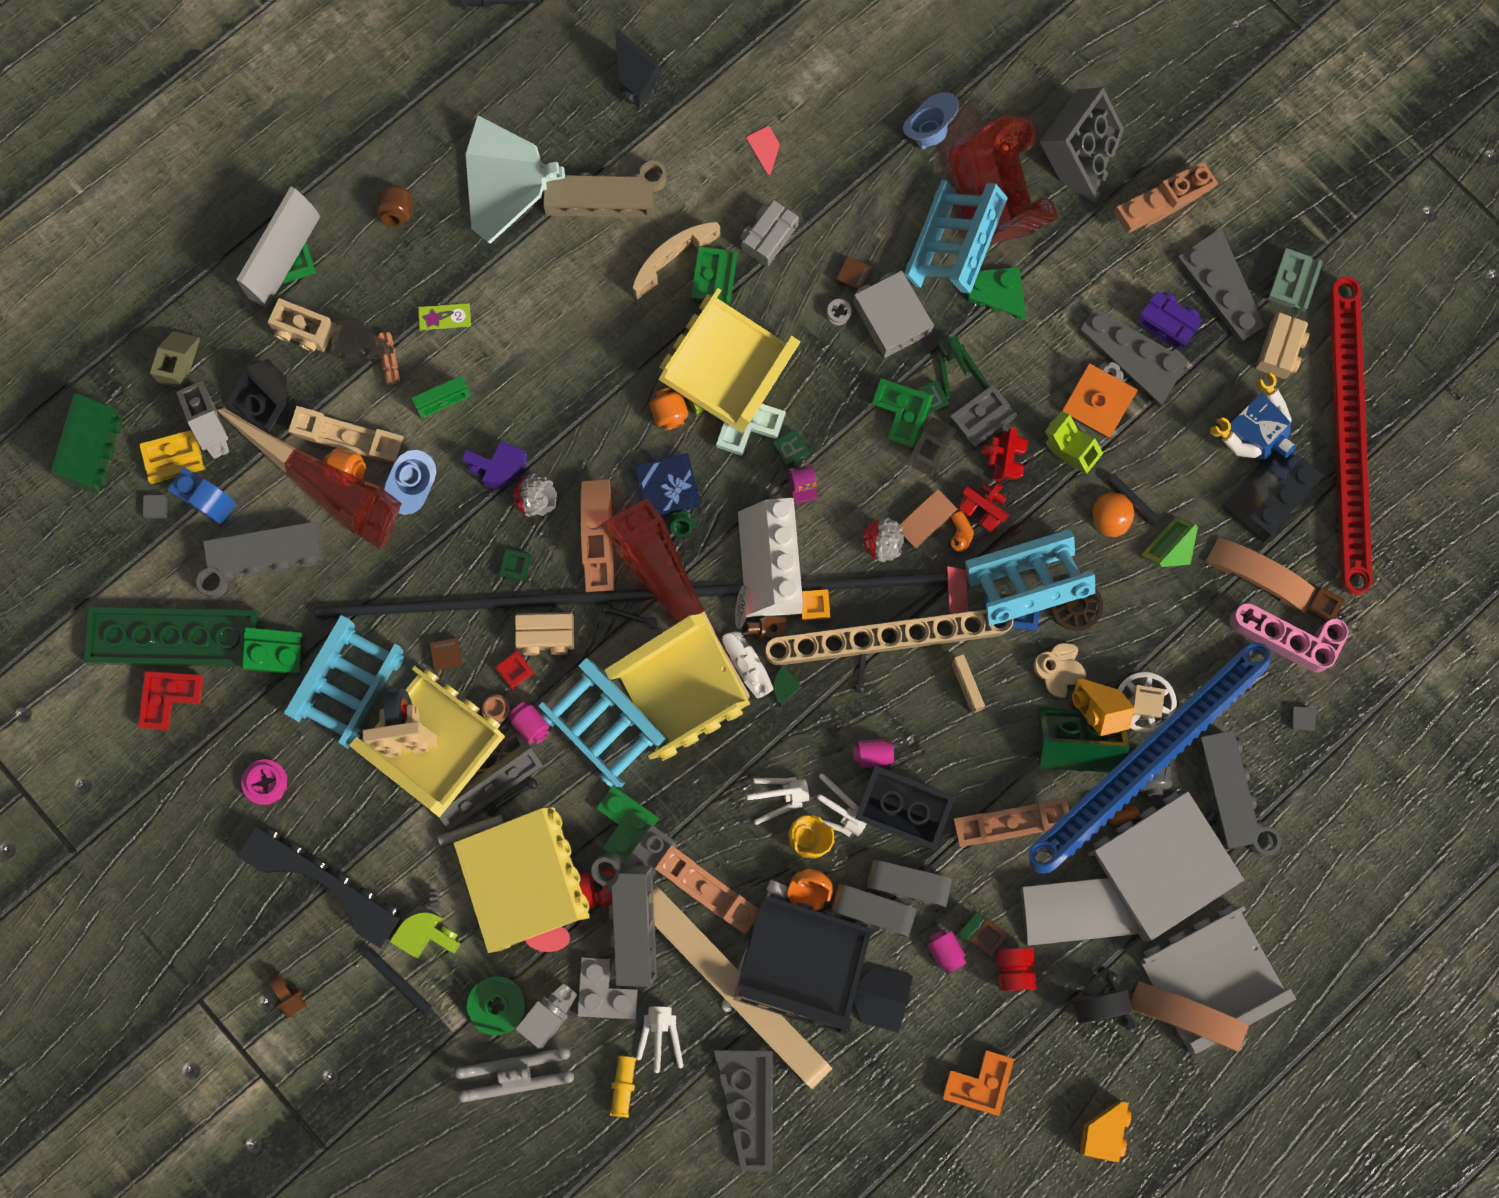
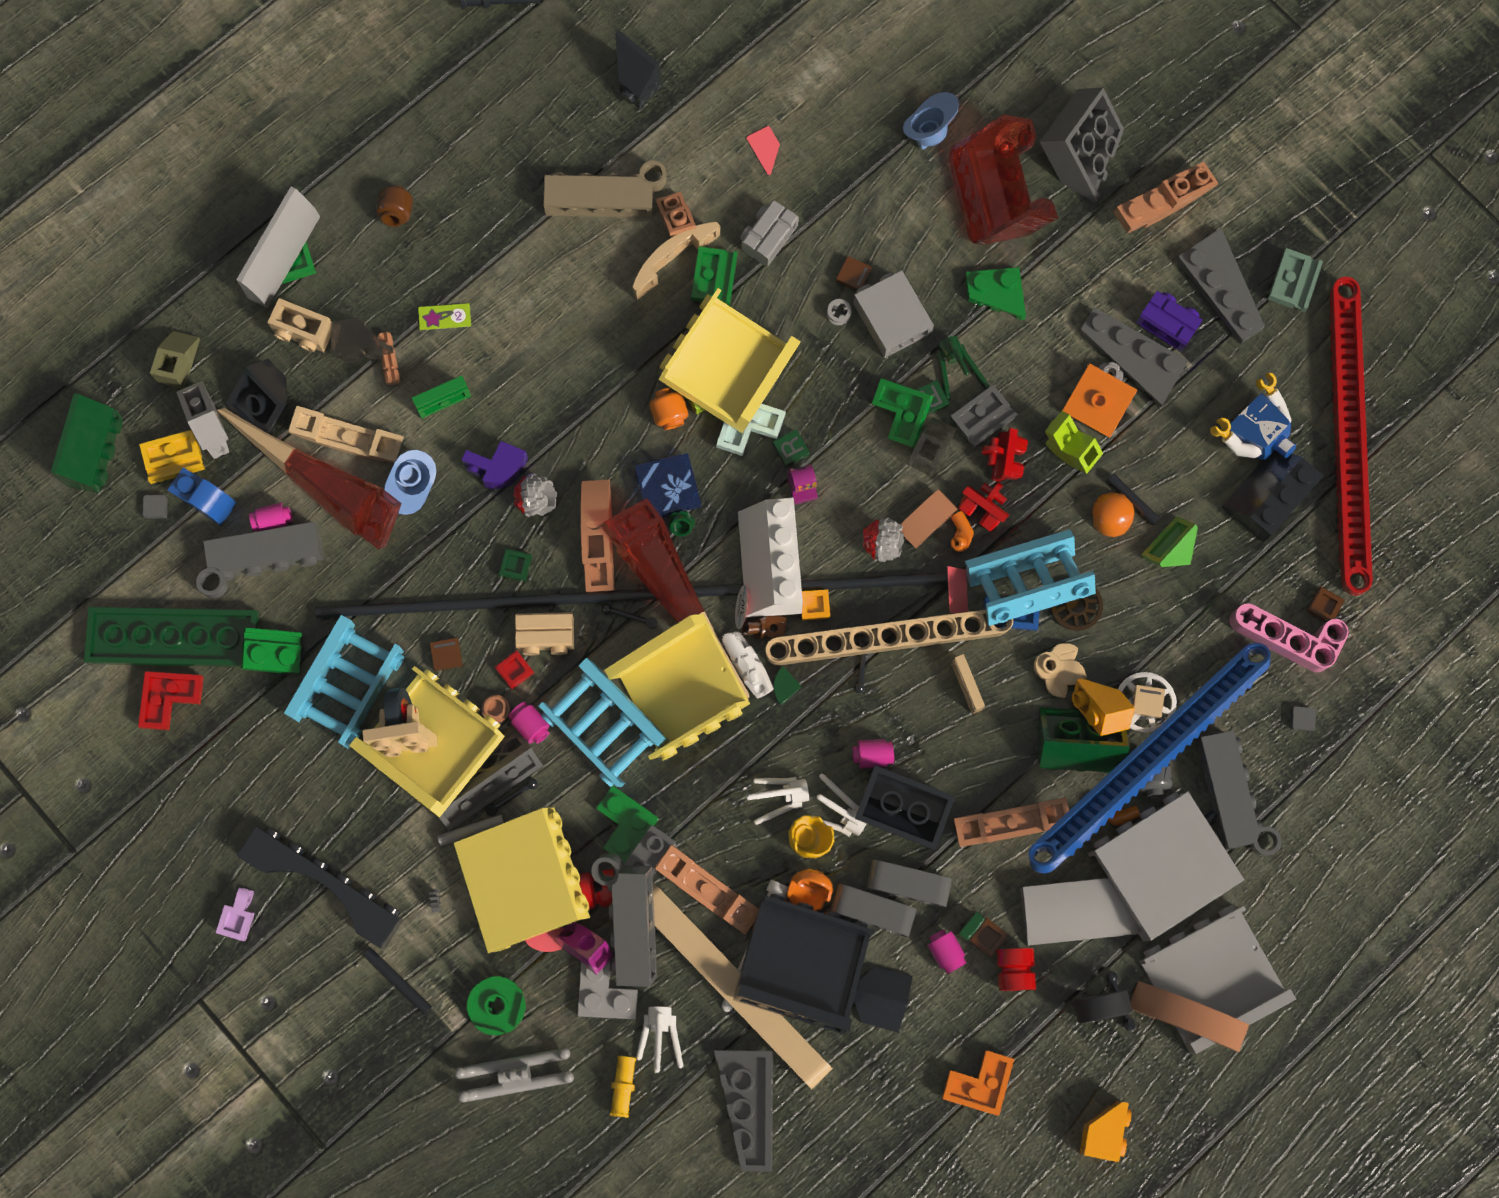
(236, 919): none -> lavender plate
(254, 774): dark pink gear -> none
(270, 517): none -> dark pink brick
(289, 1000): reddish brown piece -> none
(347, 461): orange head -> none
(419, 929): lime brick -> none
(503, 178): light aqua panel -> none
(547, 1016): light grey hinge -> none
(585, 946): none -> magenta leg
(675, 213): none -> nougat slope
(976, 242): medium azure fence -> none
(1263, 573): nougat slope -> none
(1282, 346): tan brick -> none

